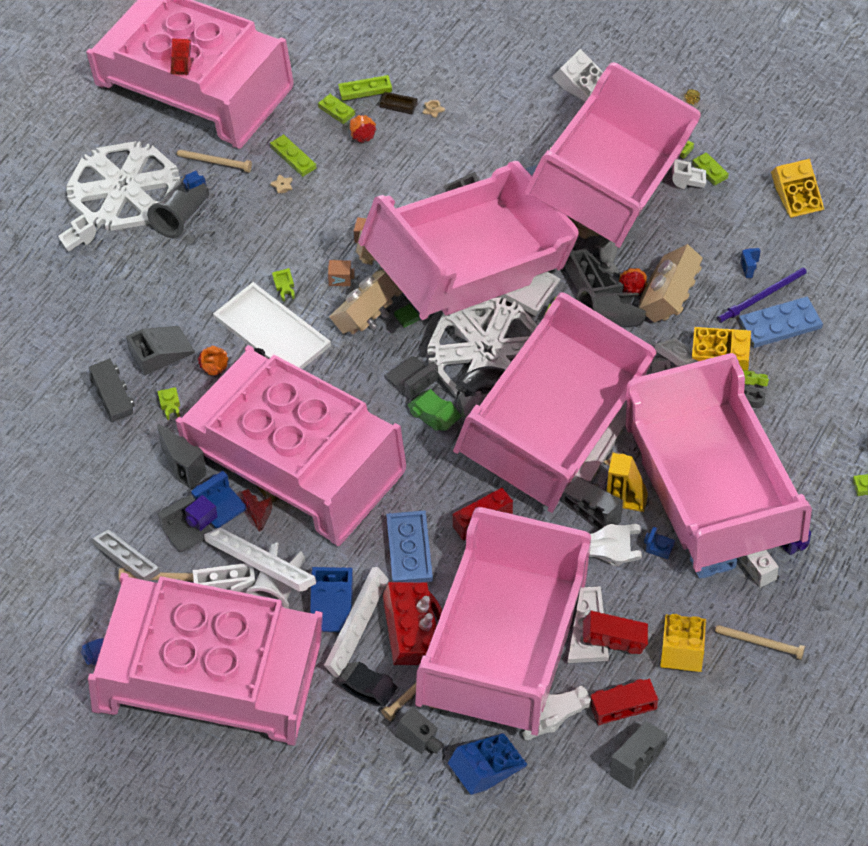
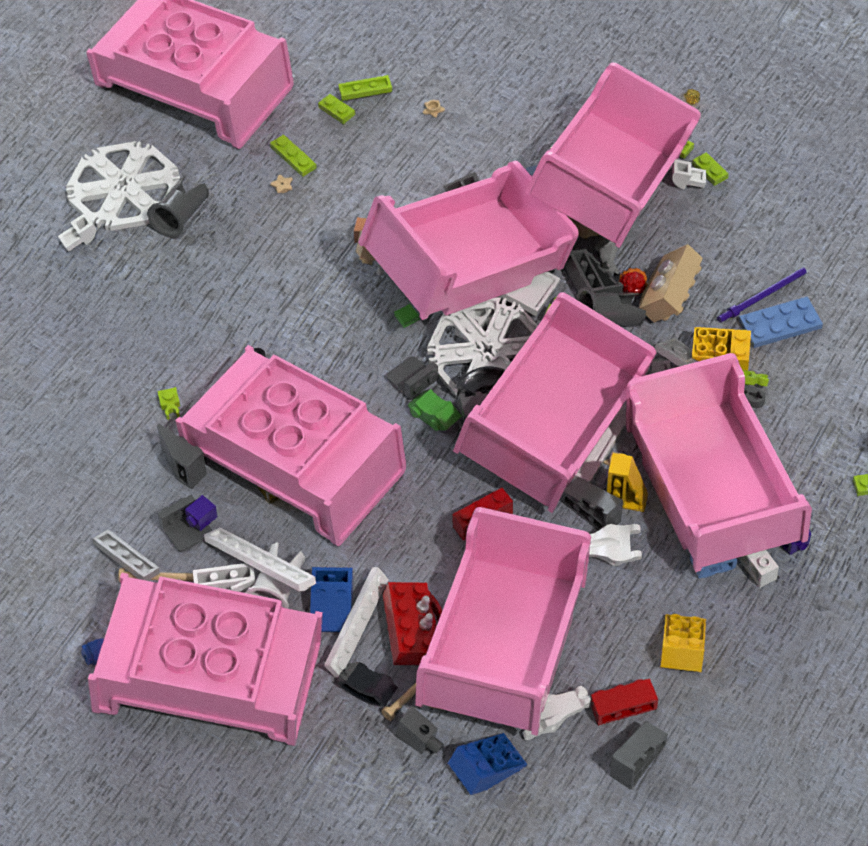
(111, 389): dark grey wedge -> none
(158, 347): dark grey slope -> none
(180, 56): clear red slope -> none
(193, 180): blue bracket -> none
(213, 360): orange piece -> none
(222, 496): blue bracket -> none
(247, 165): tan bar -> none
(258, 510): clear red slope -> none
(271, 326): white tile -> none
(284, 282): lime plate -> none
(340, 273): nougat brick -> none
(362, 128): piece -> none
(366, 303): tan piece -> none
(398, 103): dark brown tile -> none
(409, 547): medium blue plate -> none
(578, 75): white slope -> none
(589, 600): white wing -> none
(615, 632): red brick -> none
(658, 544): blue bracket -> none
(748, 261): blue bracket -> none
(797, 188): yellow slope -> none
(799, 651): tan bar -> none

